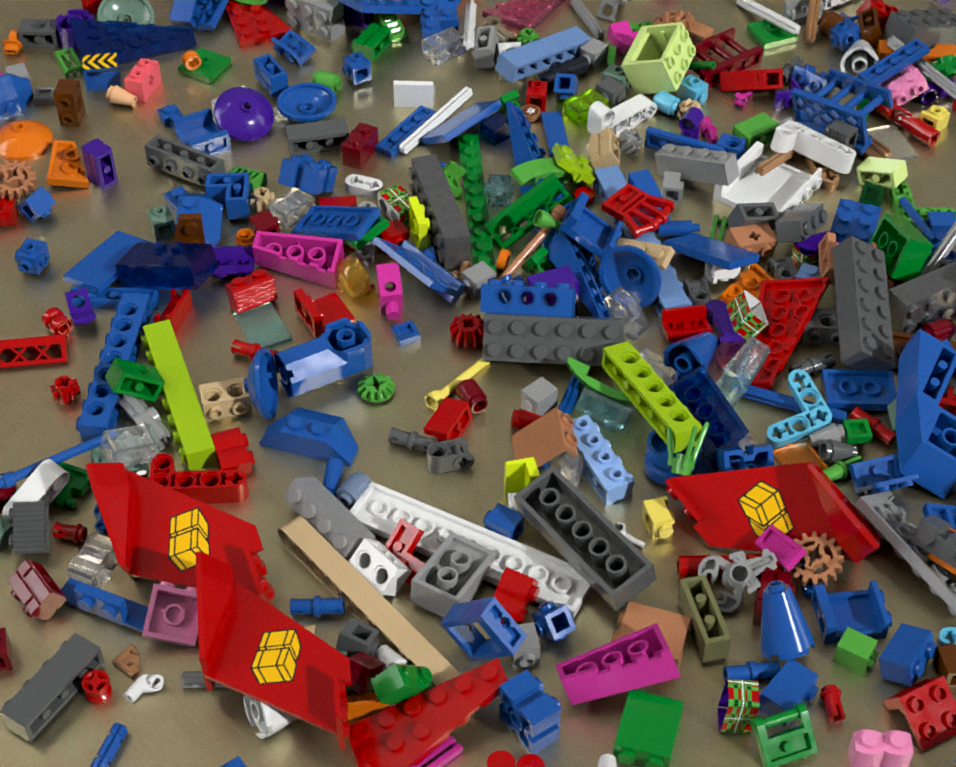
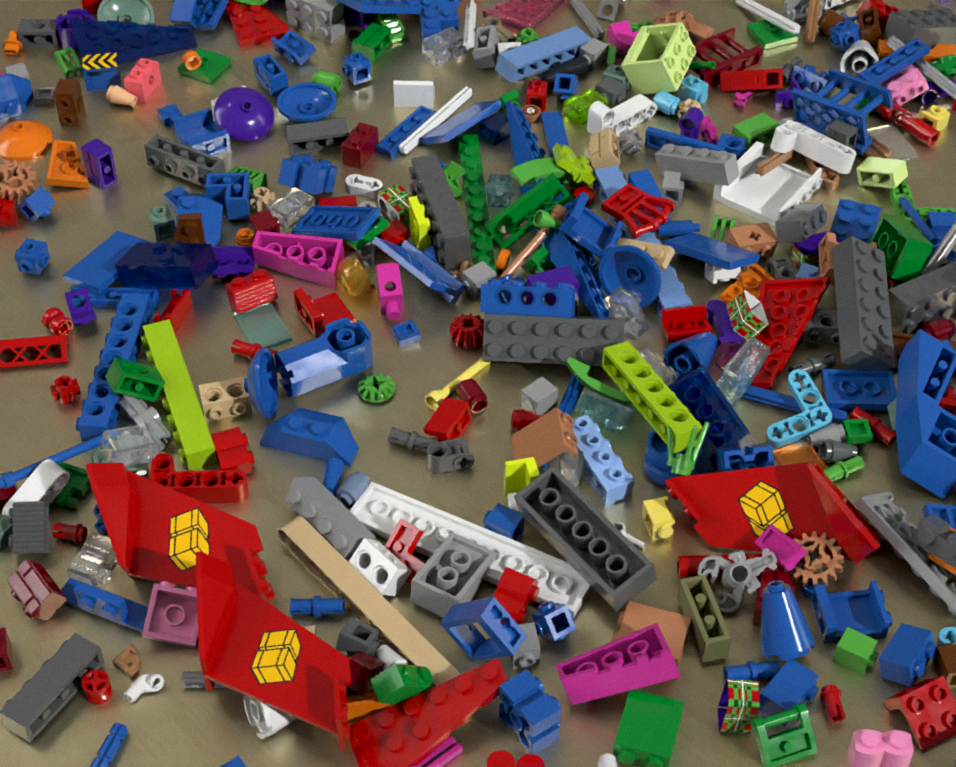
(697, 291): dark grey piece -> none
(753, 213): dark grey brick -> none
(872, 194): dark green tile -> none
(879, 475): blue bracket -> none

